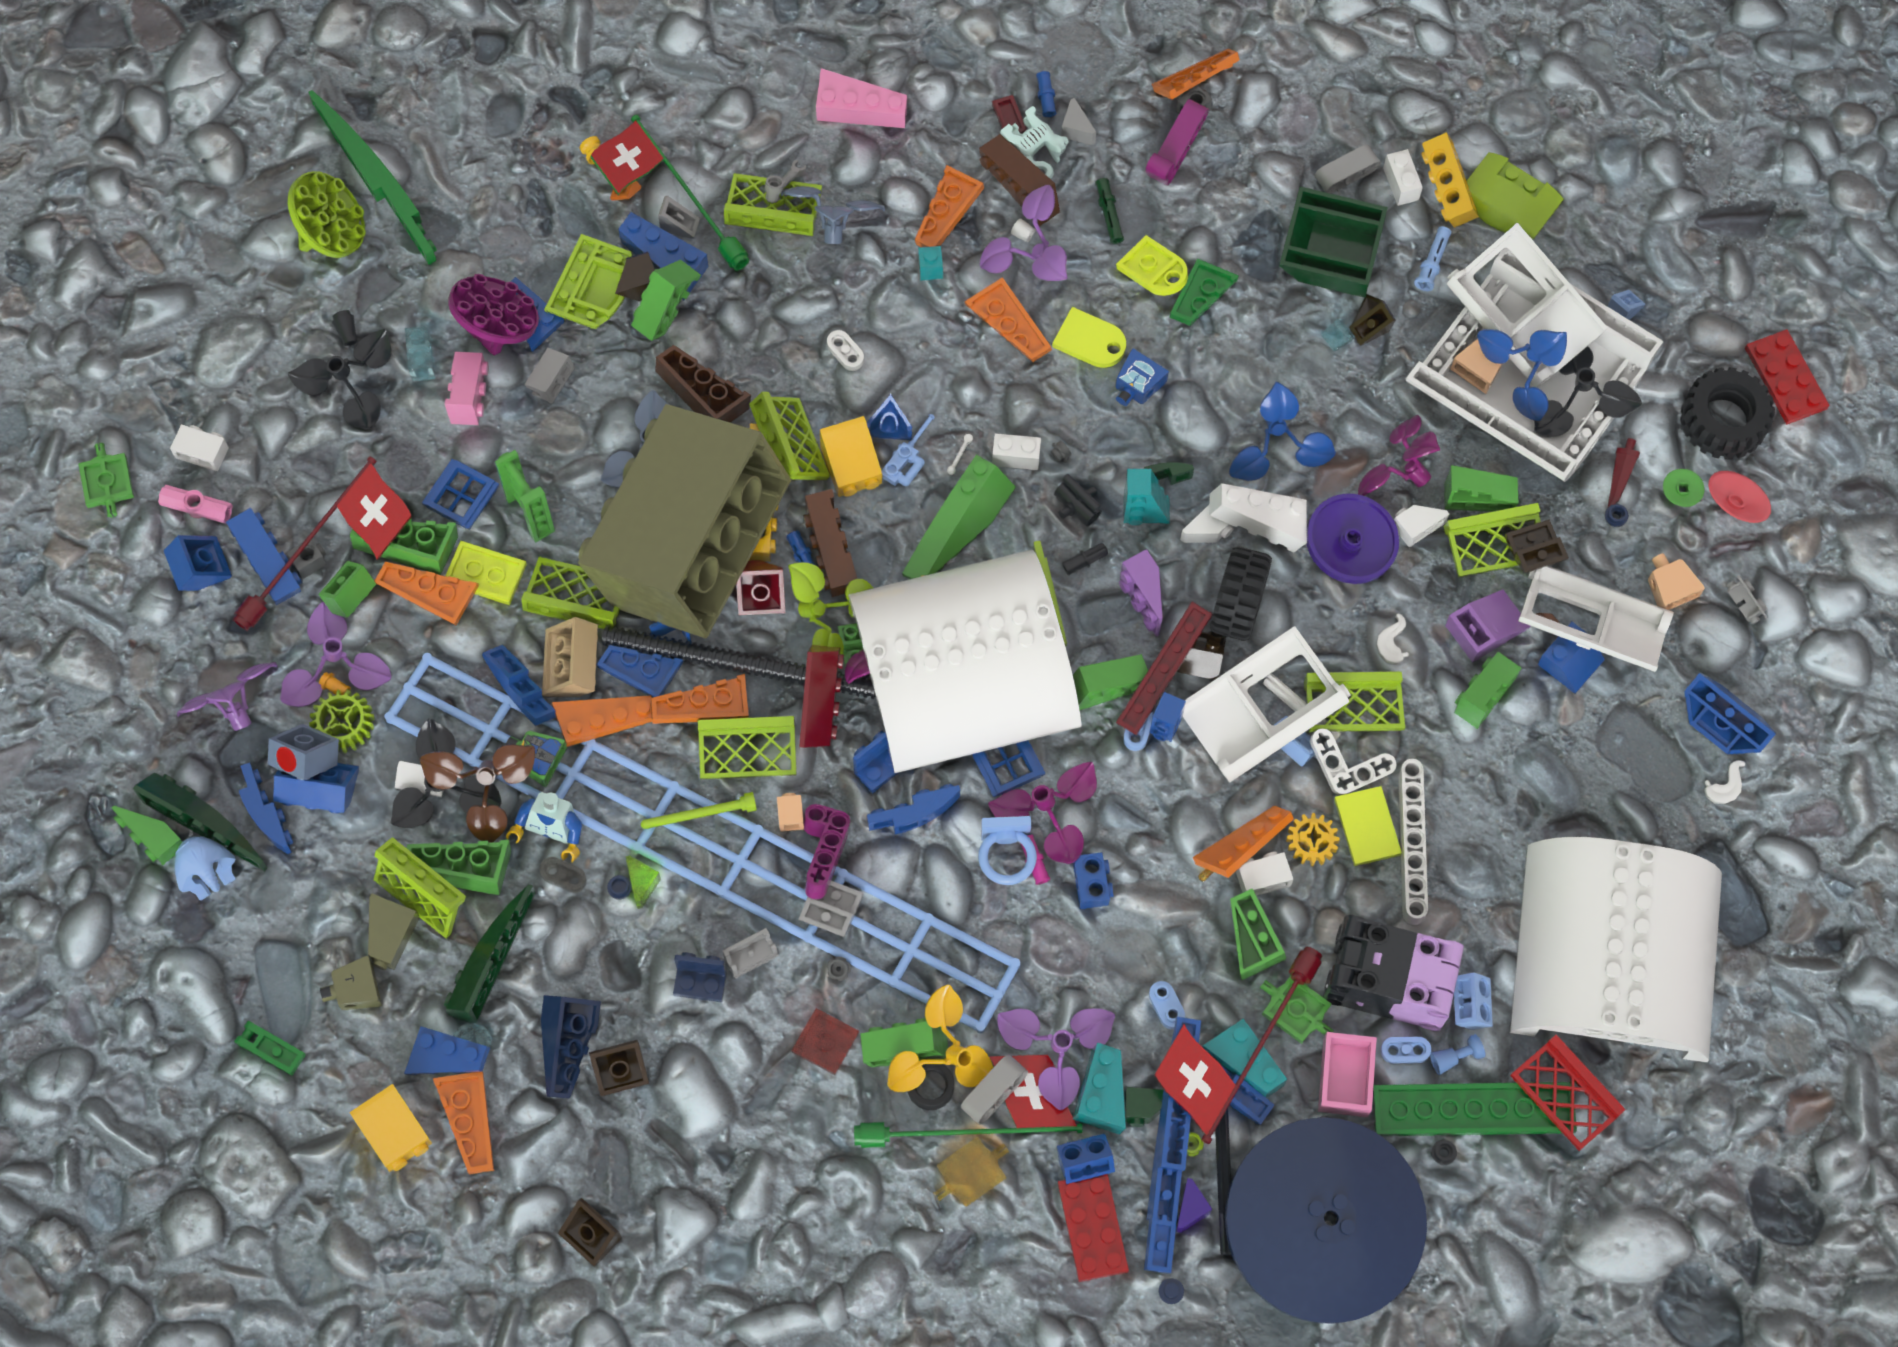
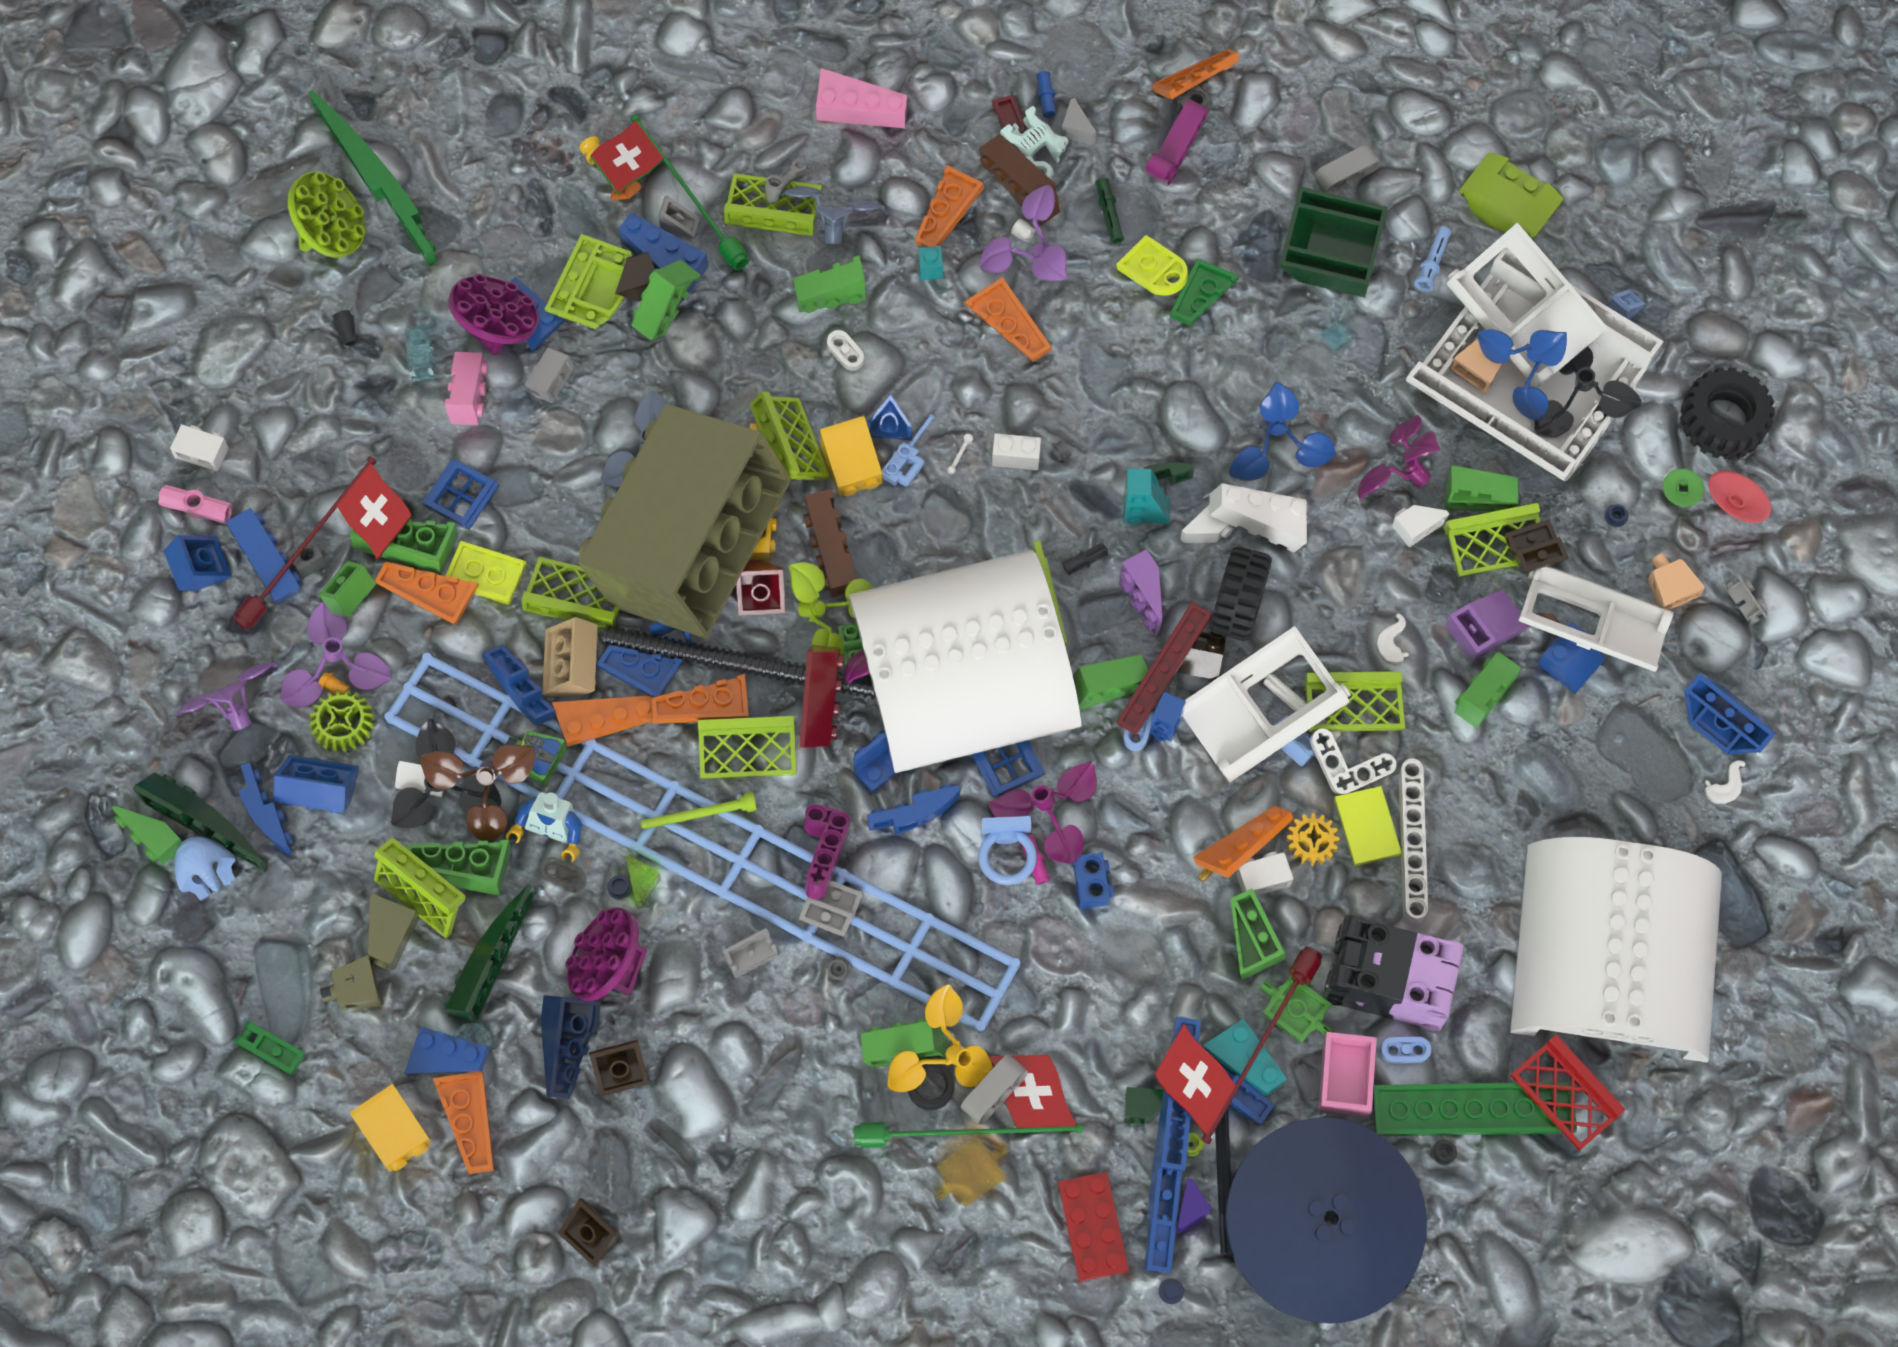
(106, 480): bright green plate -> none
(303, 752): sand blue brick -> none
(313, 375): black plant -> none
(531, 500): bright green fence -> none
(607, 956): none -> magenta bracket
(700, 977): dark blue bracket -> none
(701, 386): reddish brown wedge -> none
(790, 812): light nougat brick -> none
(801, 551): blue pin -> none
(825, 1041): clear red plate -> none
(830, 288): none -> bright green wedge
(962, 517): bright green wedge -> none
(1057, 1084): medium lavender plant -> none
(1078, 501): black pin -> none
(1085, 1158): blue brick -> none
(1089, 338): neon yellow tile -> none
(1102, 1091): teal wedge -> none
(1139, 379): blue torso -> none
(1165, 1004): light blue plate -> none
(1352, 538): dark purple dish -> none
(1371, 320): dark brown slope -> none
(1402, 177): white brick -> none
(1448, 1058): medium blue piece -> none
(1464, 208): yellow brick -> none
(1473, 1001): light blue brick -> none
(1623, 468): dark red bar -> none
(1787, 376): red plate -> none

